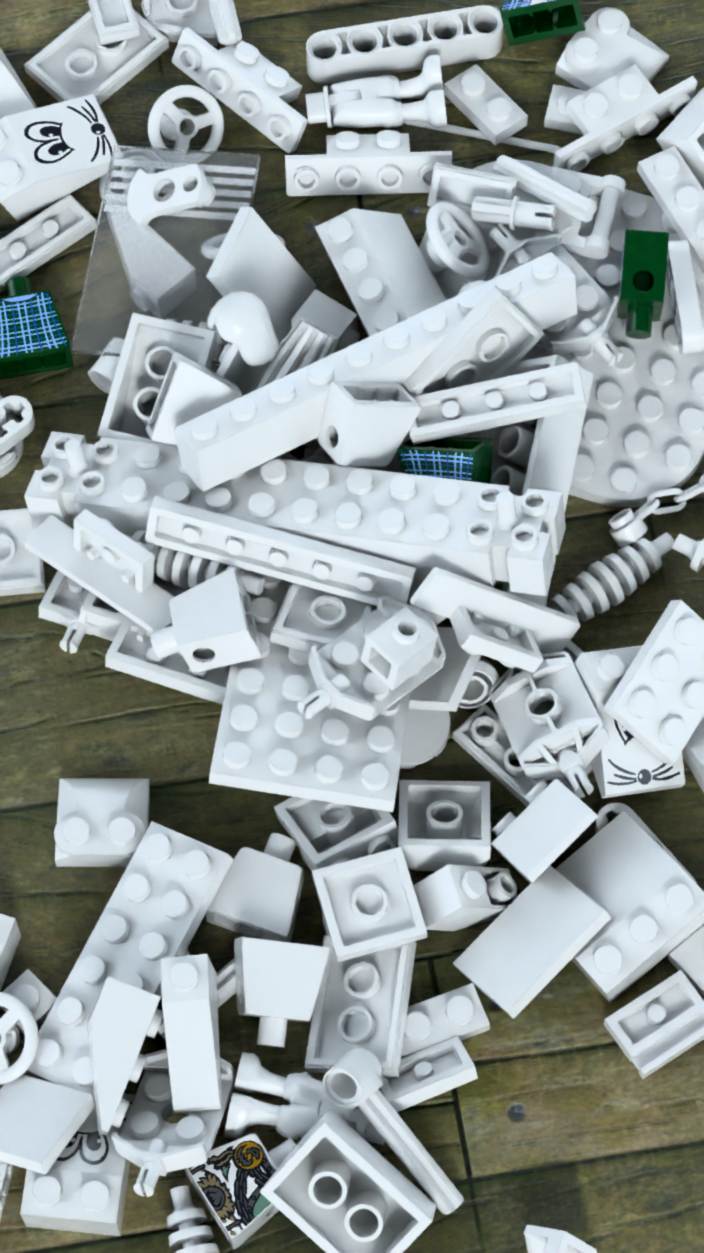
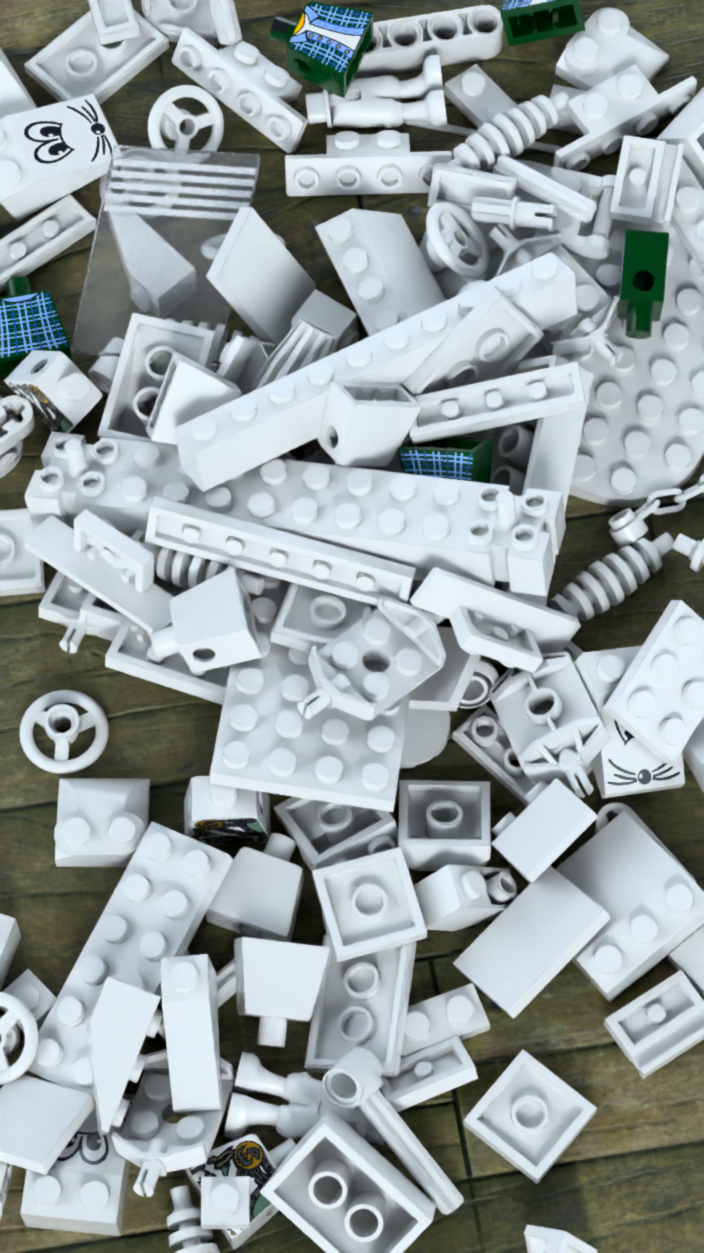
(57, 391): none -> white torso
(64, 715): none -> white piece
(189, 192): white piece -> none
(225, 813): none -> white torso
(225, 1202): none -> white plate
(247, 323): white hair -> none
(325, 44): none -> torso
(399, 647): white brick -> none
(509, 132): none -> white piece
(529, 1116): none -> white plate
(646, 181): none -> white plate
(684, 298): white beam -> none

